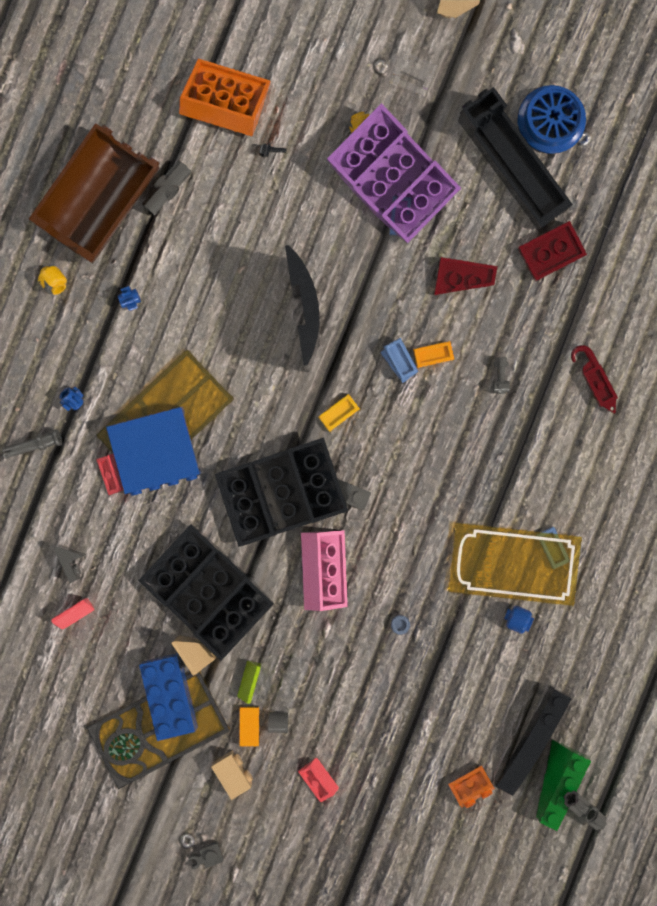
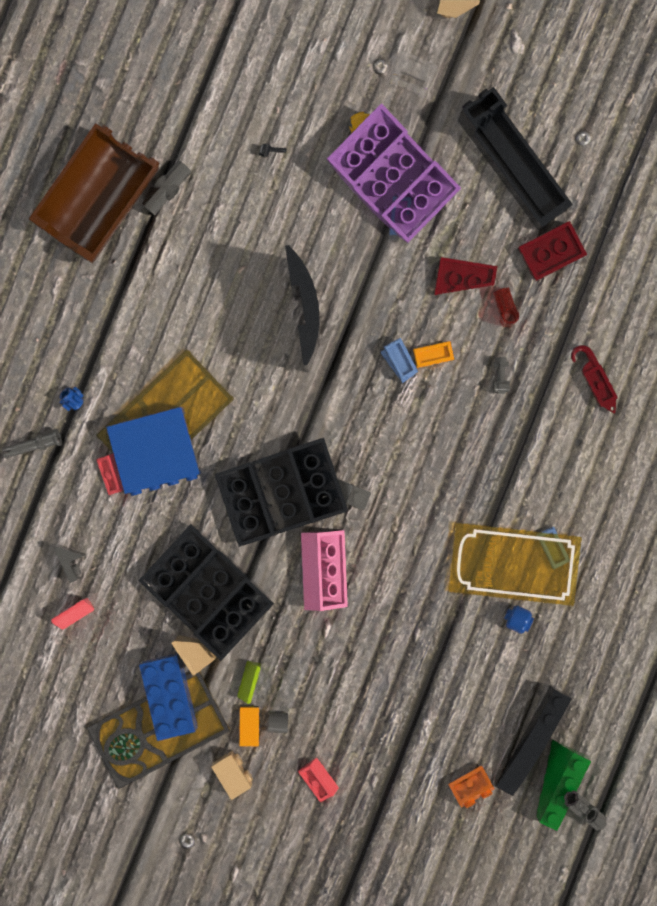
(52, 280): yellow head -> none
(129, 298): blue gear -> none
(209, 855): dark grey plate -> none
(224, 97): orange slope -> none
(338, 412): yellow tile -> none
(400, 624): sand blue tile -> none
(505, 305): none -> clear red piece
(543, 142): blue piece -> none

